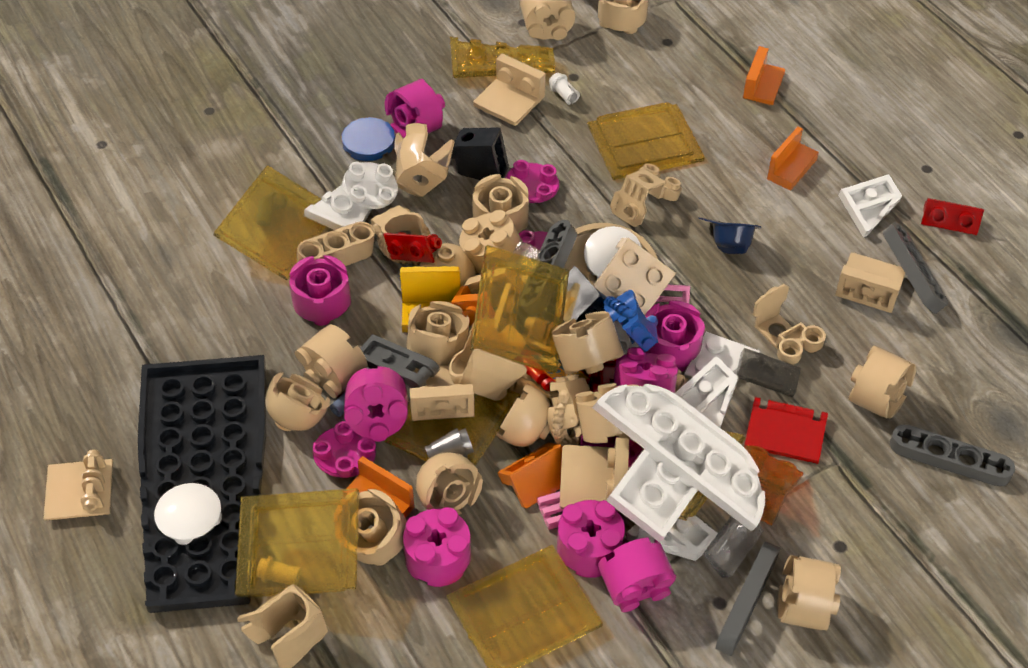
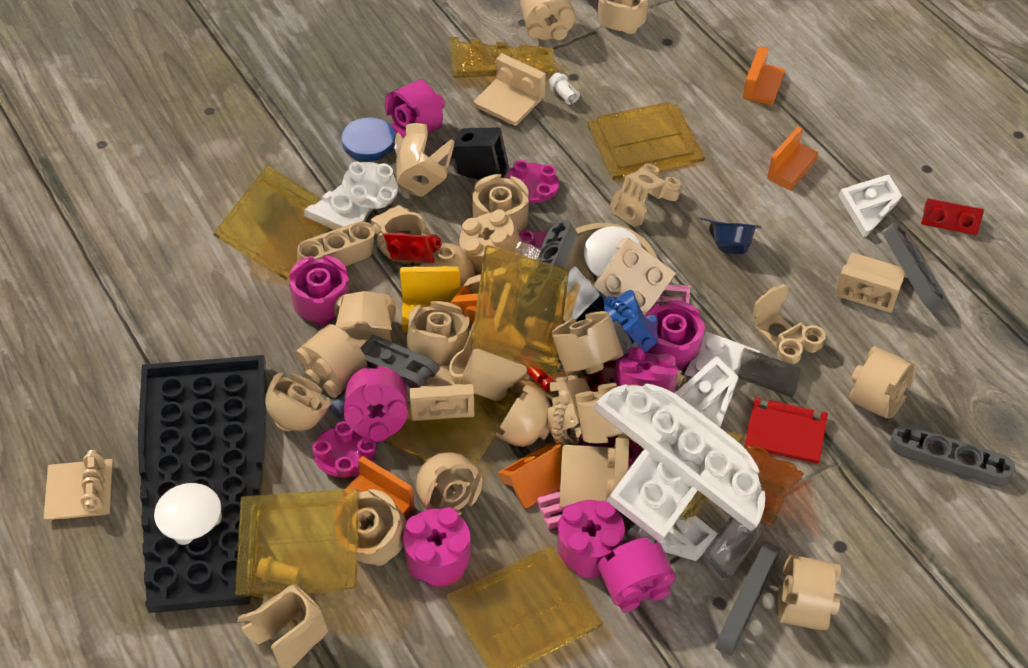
(365, 314): none -> tan piece
(453, 442): flat silver cone -> none

